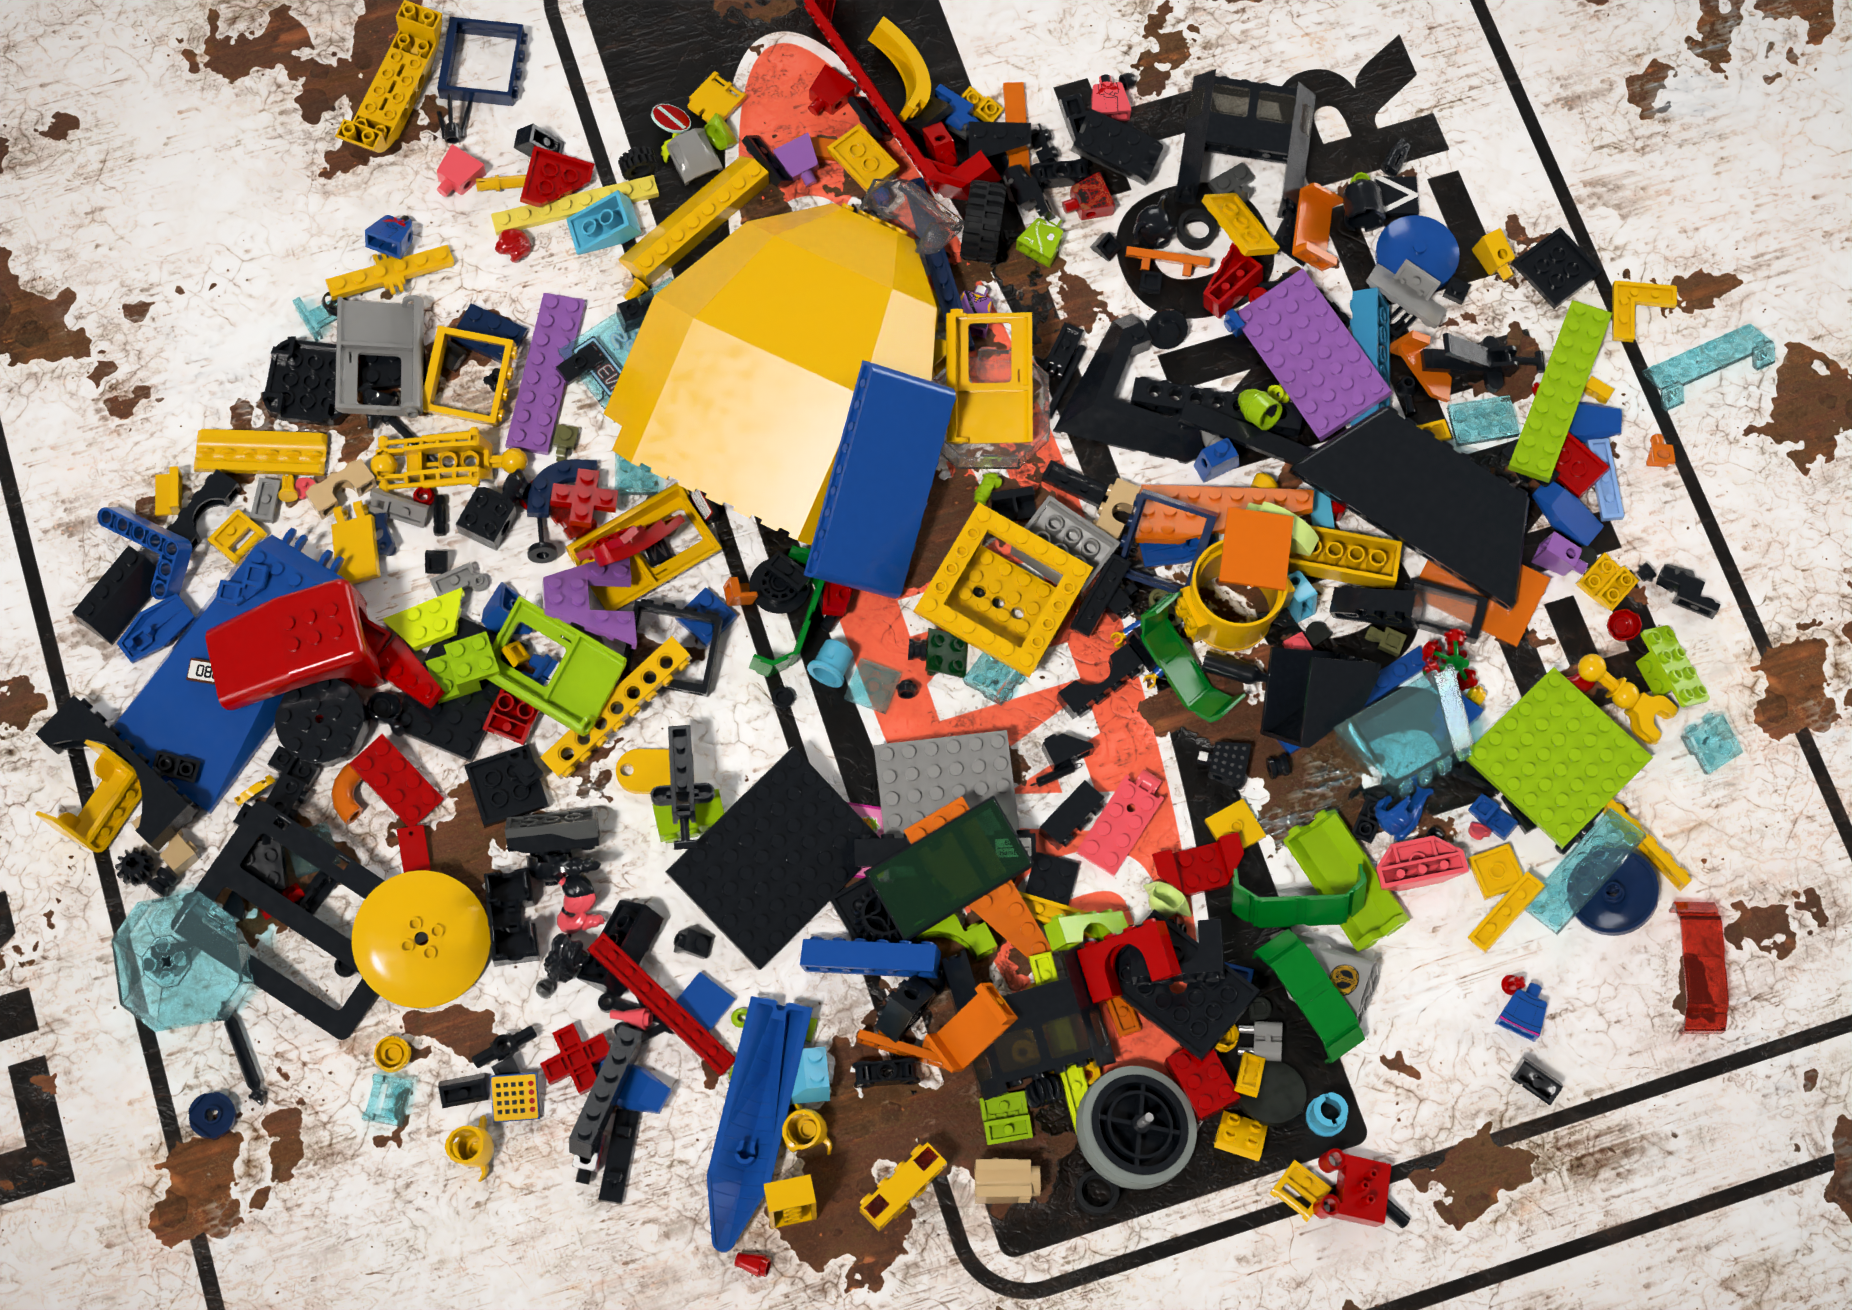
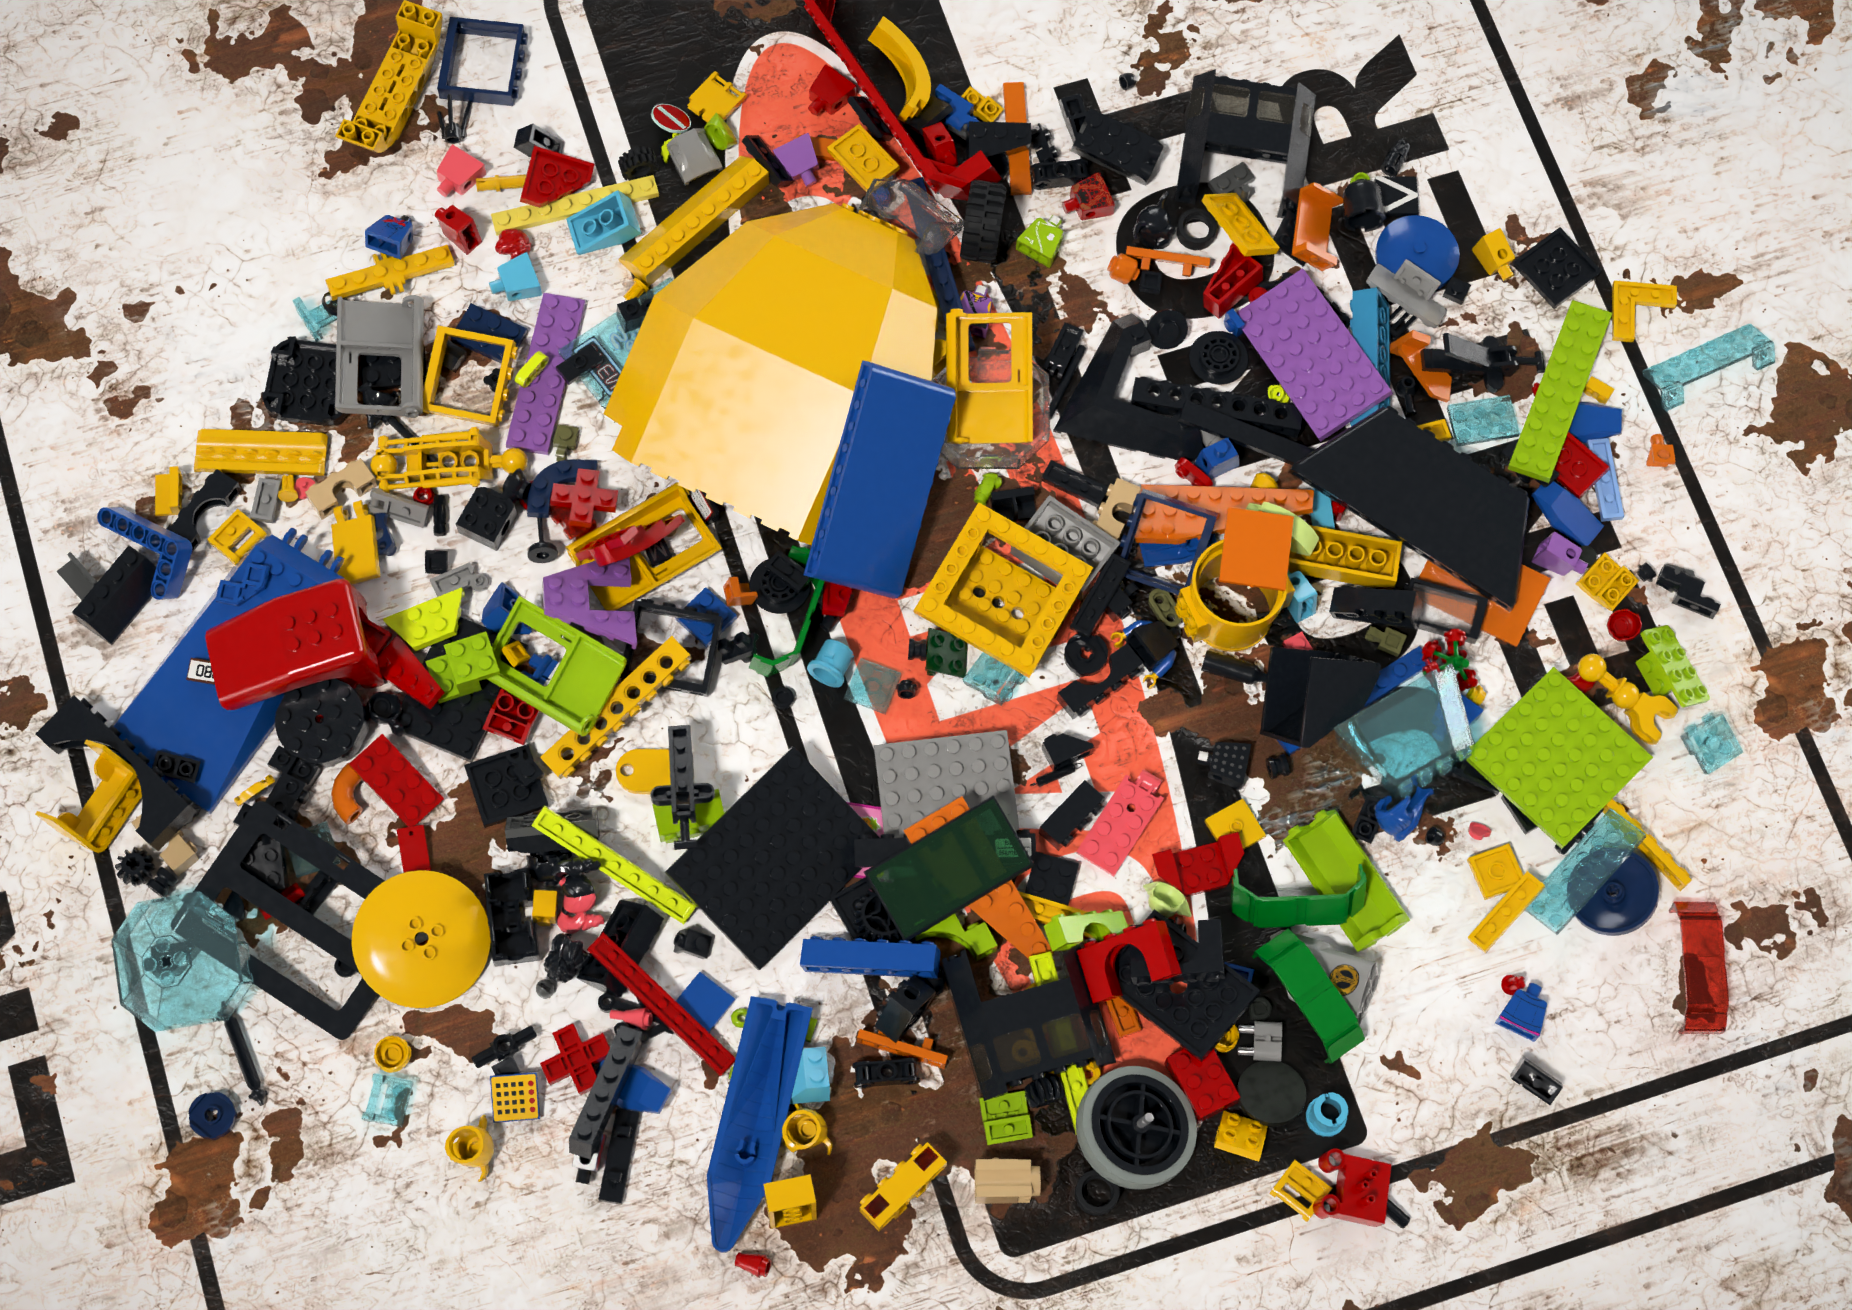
(77, 577): none -> dark grey panel
(155, 628): blue piece -> none
(455, 221): none -> red torso
(463, 1090): black slope -> none
(517, 279): none -> medium azure torso
(531, 369): none -> neon yellow beam
(544, 907): none -> yellow brick
(614, 865): none -> neon yellow tile
(634, 479): clear light blue plate -> none
(741, 648): none -> black hips
(972, 1029): orange panel -> none
(1027, 191): black plate -> none
(1082, 666): none -> black plate
(1106, 246): black slope -> none
(1110, 99): coral torso -> none
(1123, 268): none -> orange head
(1180, 666): green windscreen -> none
(1194, 475): none -> red plate
(1218, 348): none -> black wheel
(1249, 1074): yellow plate -> none
(1255, 404): lime helmet -> none
(1317, 633): pearl dark grey tile -> none
(1420, 864): coral wedge -> none
(1490, 815): blue slope -> none

